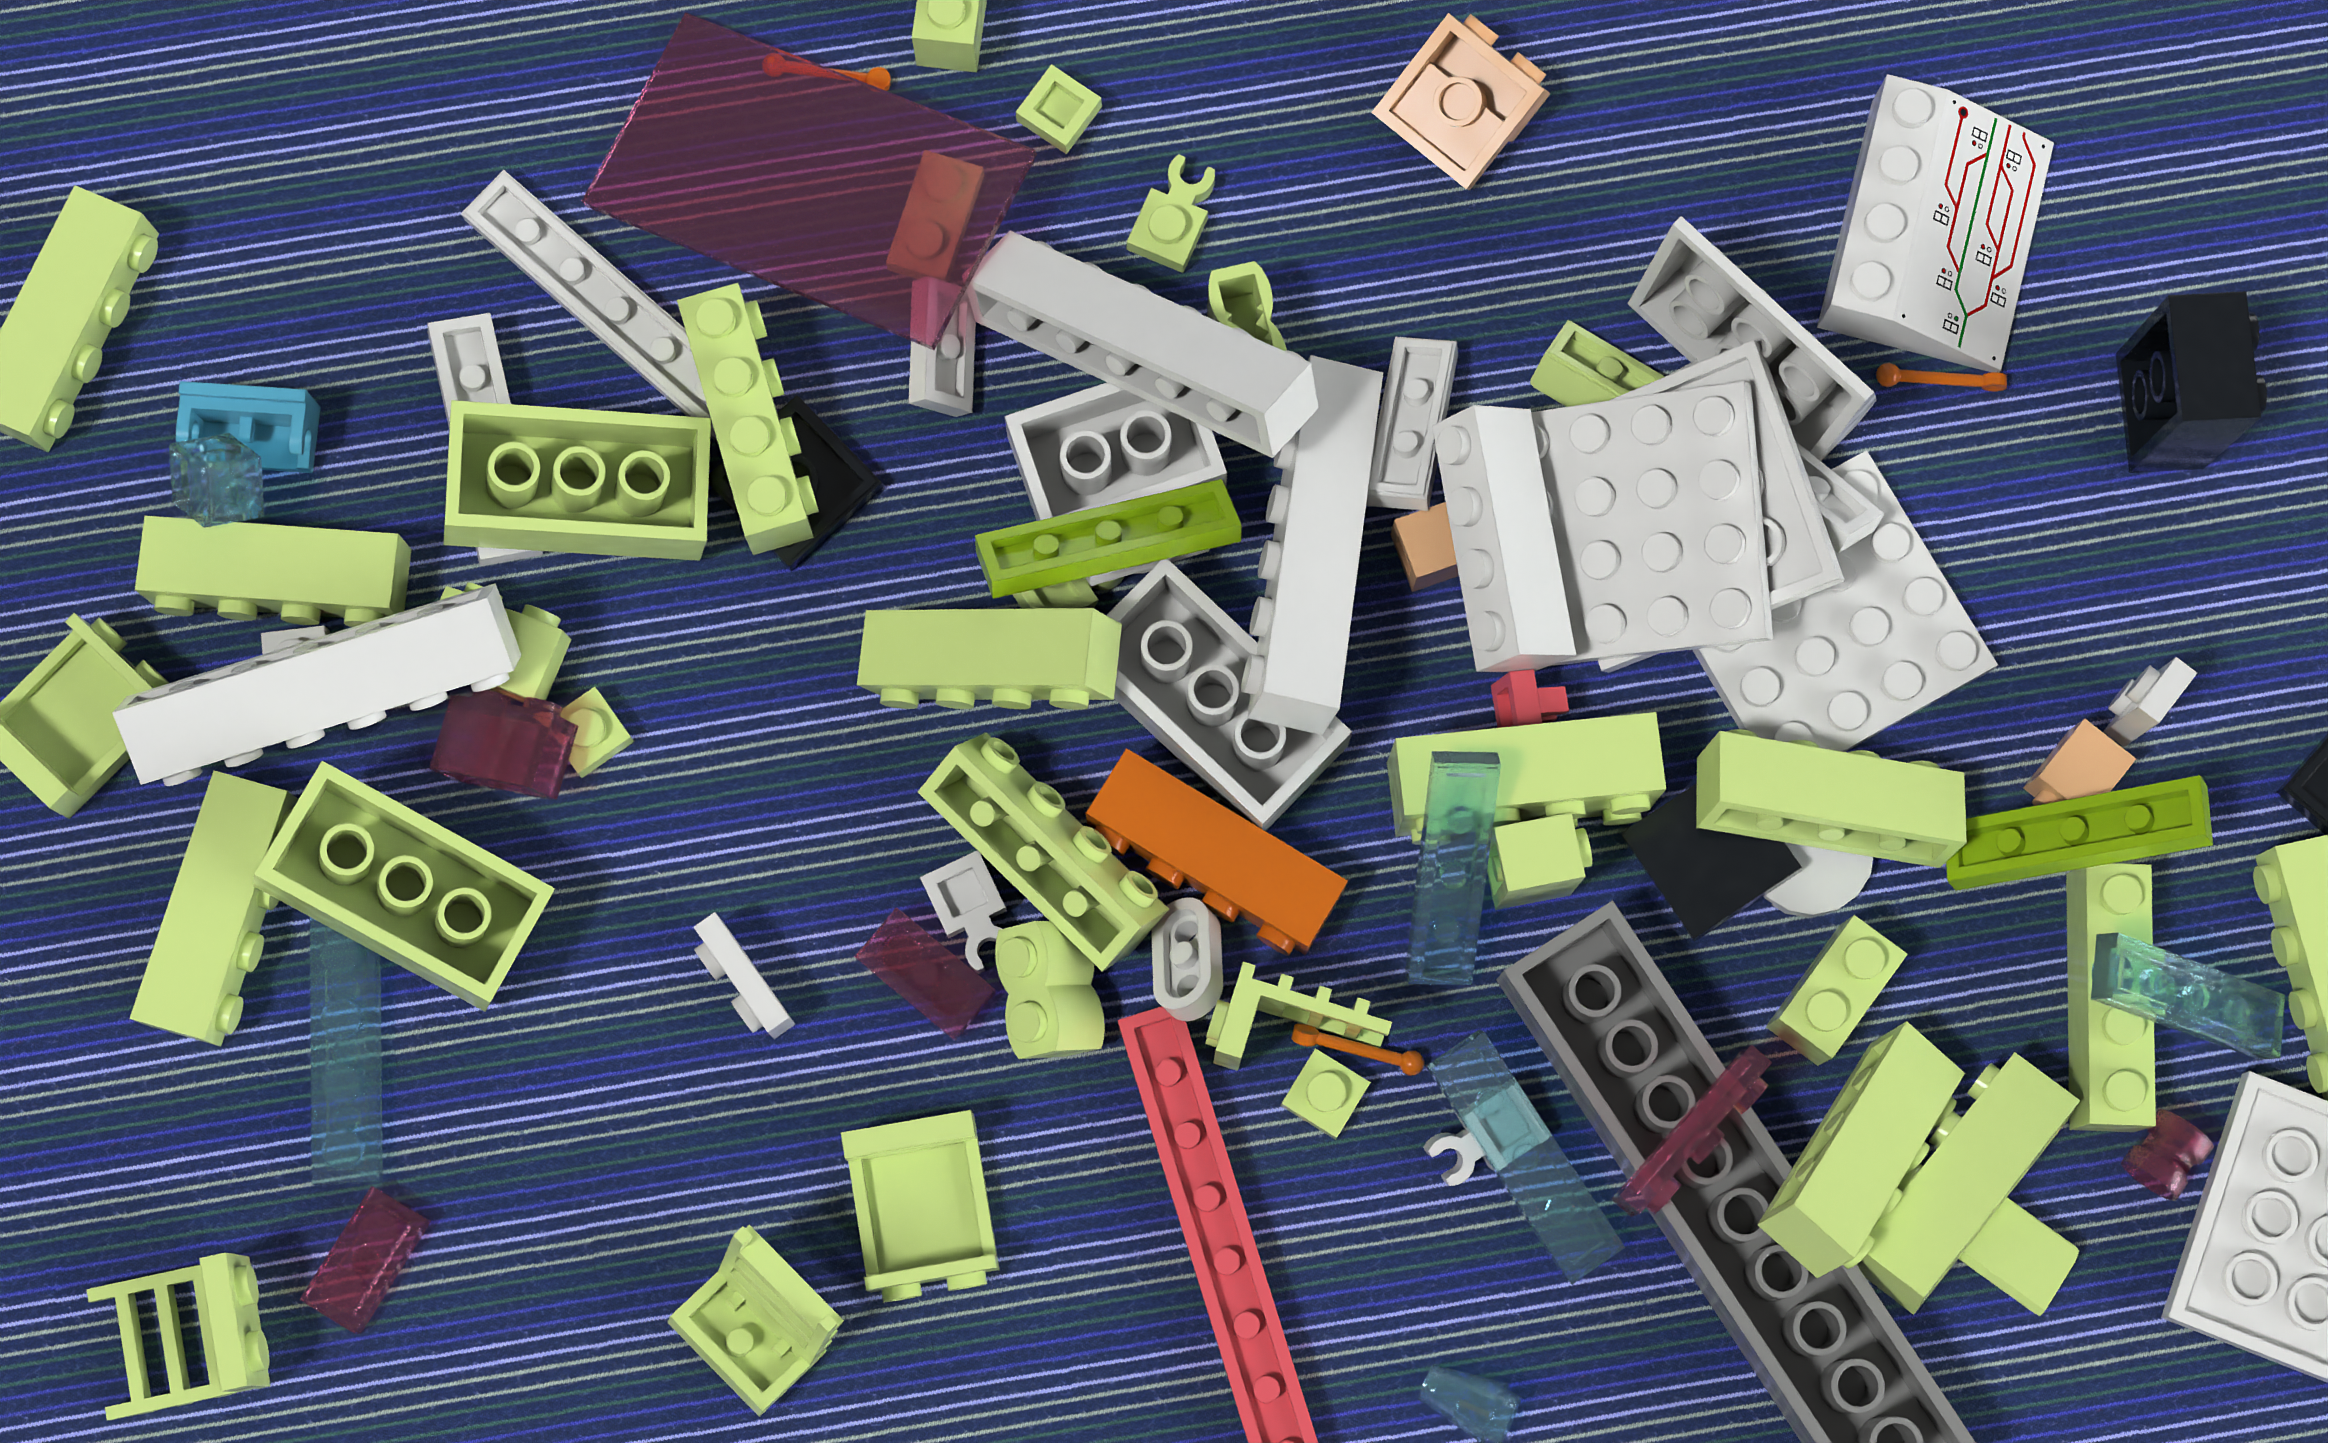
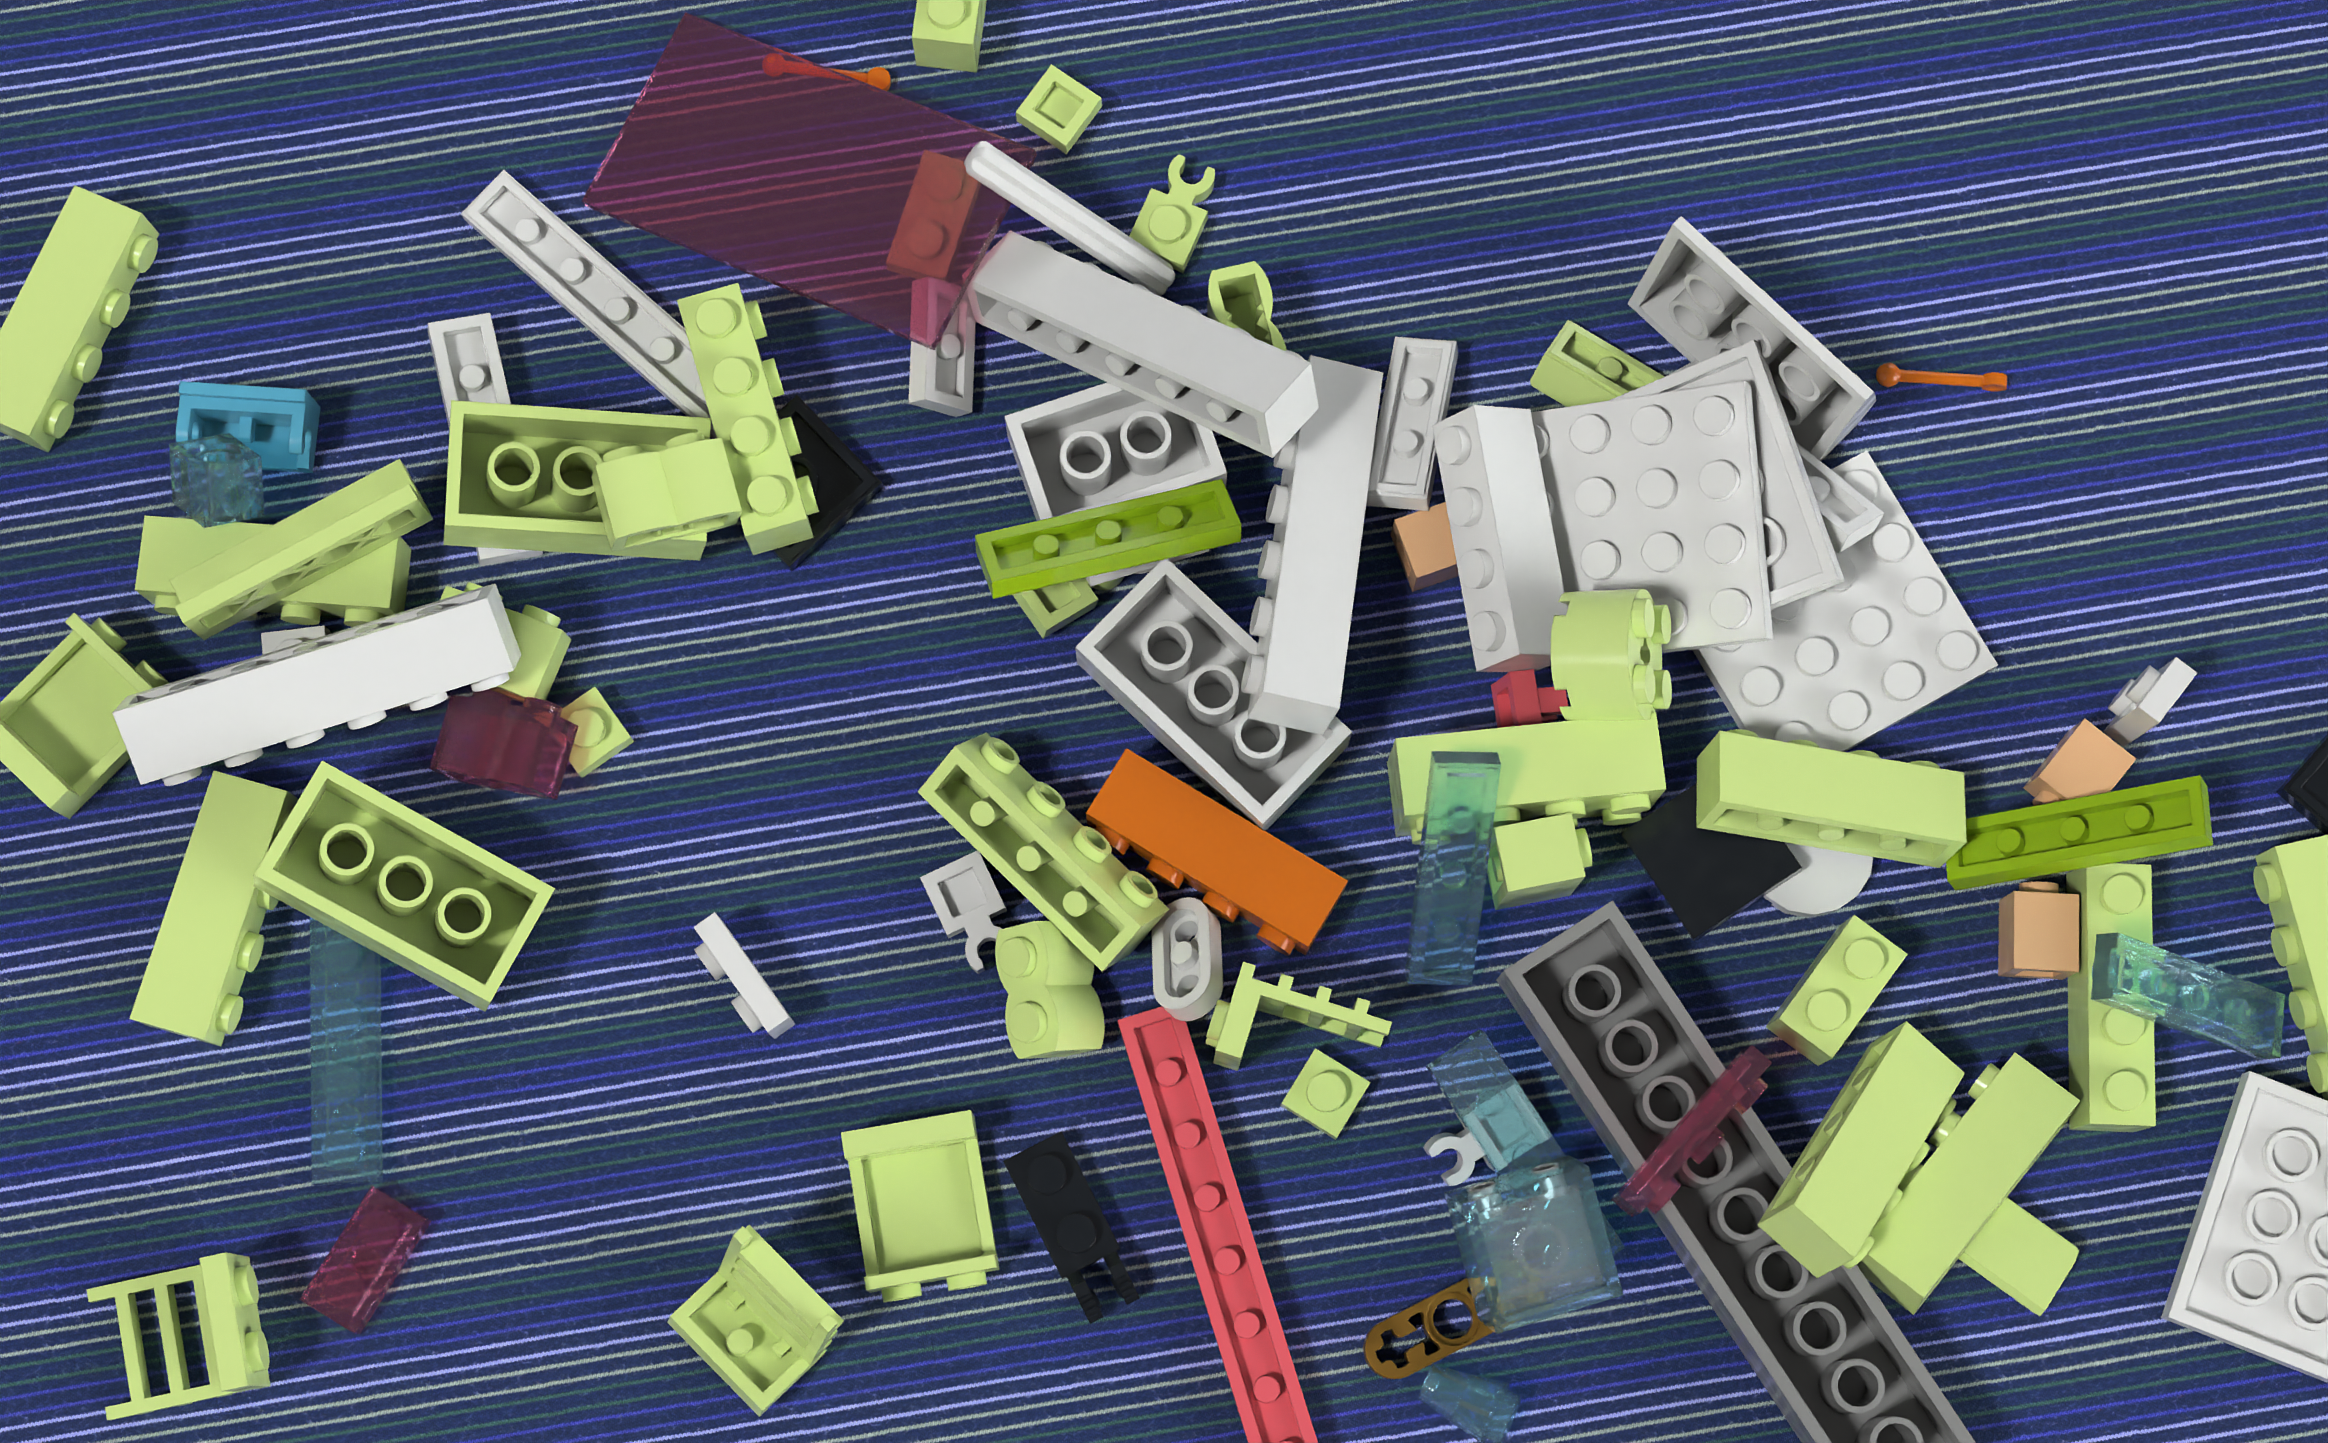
(299, 550): none -> yellowish green fence
(665, 492): none -> yellowish green brick
(925, 974): clear pink plate -> none
(990, 656): yellowish green brick -> none
(1068, 218): none -> white axle
(1068, 1219): none -> black hinge
(1400, 1327): none -> pearl gold beam
(1409, 1062): orange hinge -> none
(1462, 99): light nougat plate -> none
(1533, 1243): none -> piece
(1611, 655): none -> yellowish green brick
(1936, 226): white slope -> none
(2038, 932): none -> light nougat brick
(2167, 1155): clear pink wheel -> none
(2190, 381): black brick -> none

